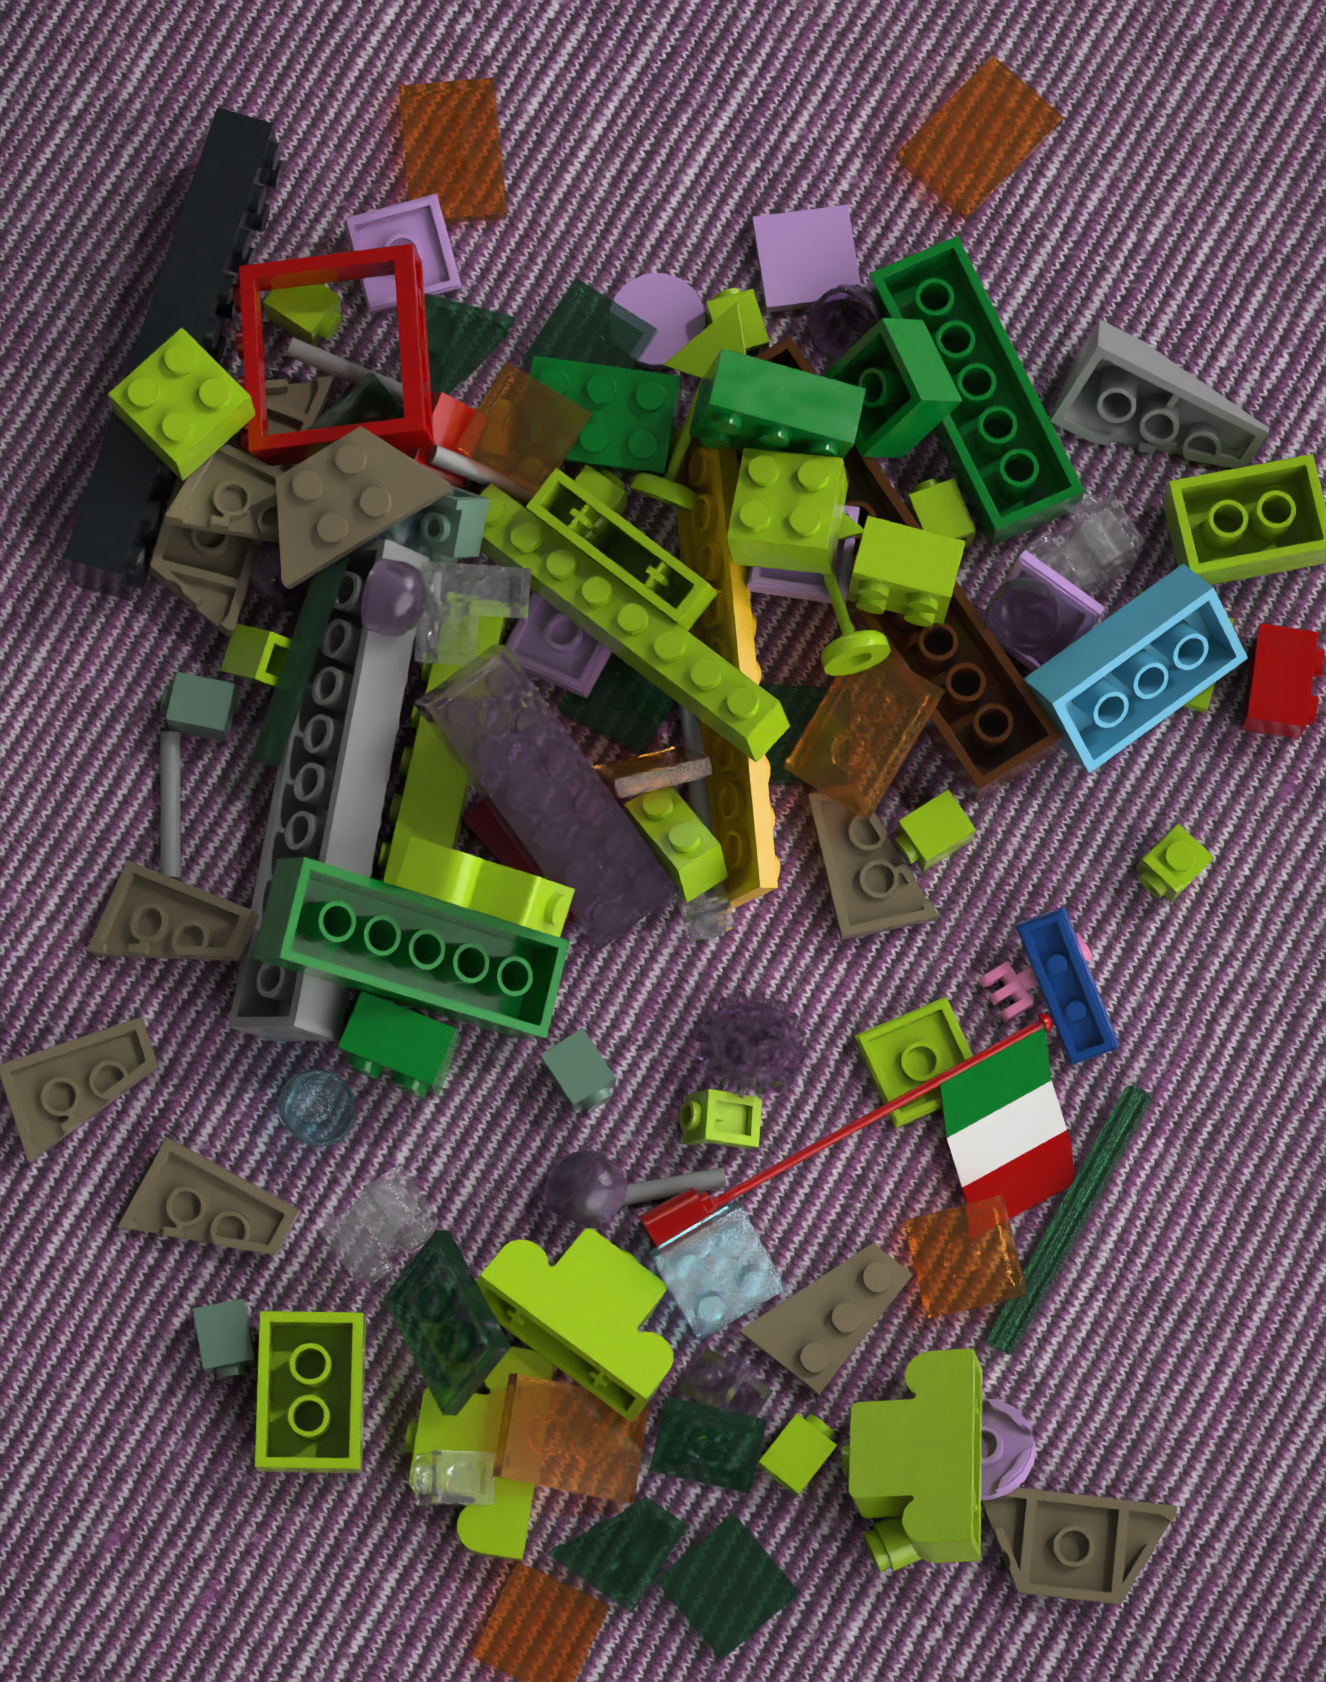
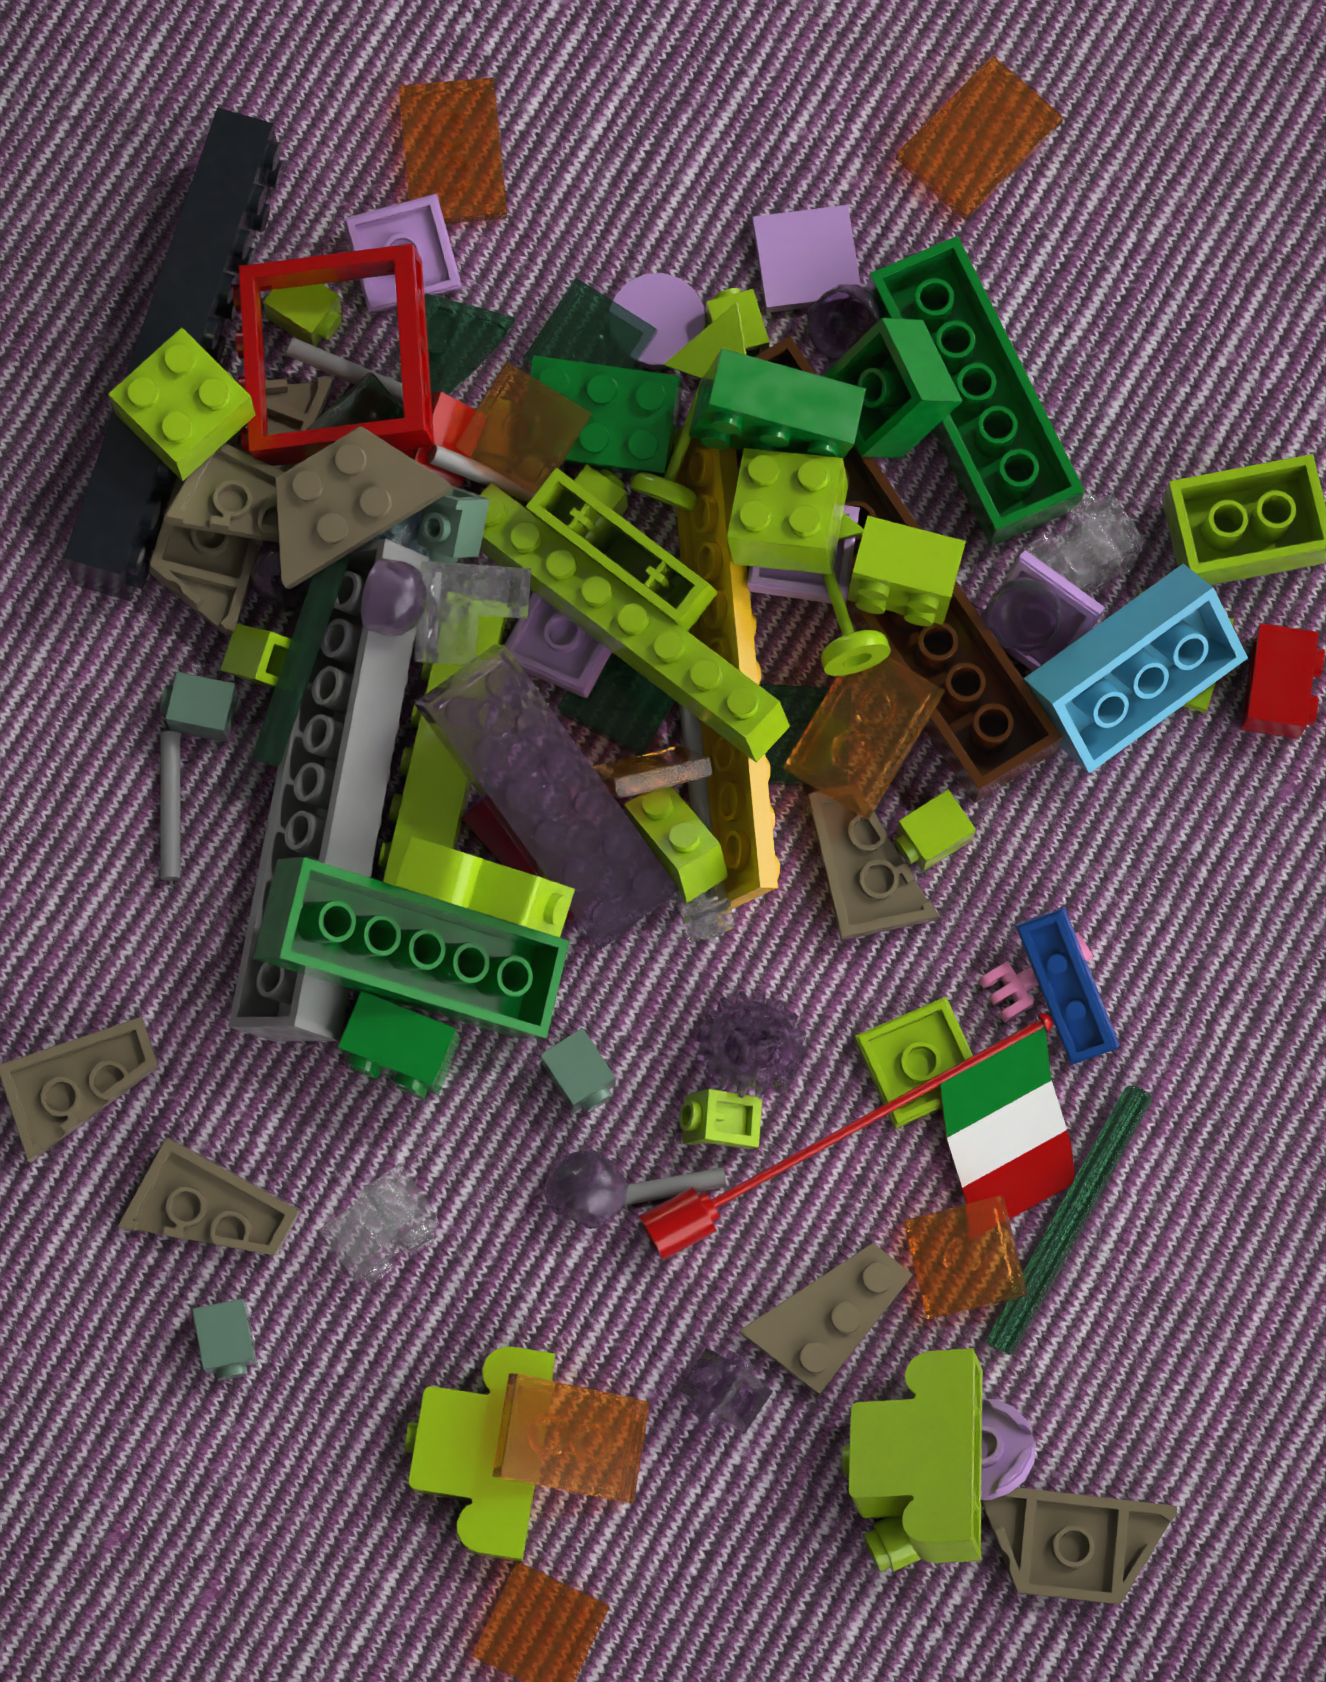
(170, 920): dark tan wing -> none
(310, 1392): lime brick -> none
(317, 1107): clear light blue hair -> none
(446, 1322): clear green tile -> none
(453, 1478): clear bracket -> none
(584, 1315): lime brick -> none
(624, 1552): clear green wing -> none
(708, 1445): clear green tile -> none
(717, 1270): clear light blue plate -> none
(727, 1586): clear green tile -> none
(798, 1453): lime brick -> none
(941, 509): lime brick -> none
(1142, 399): light grey wedge -> none
(1173, 864): lime bracket -> none

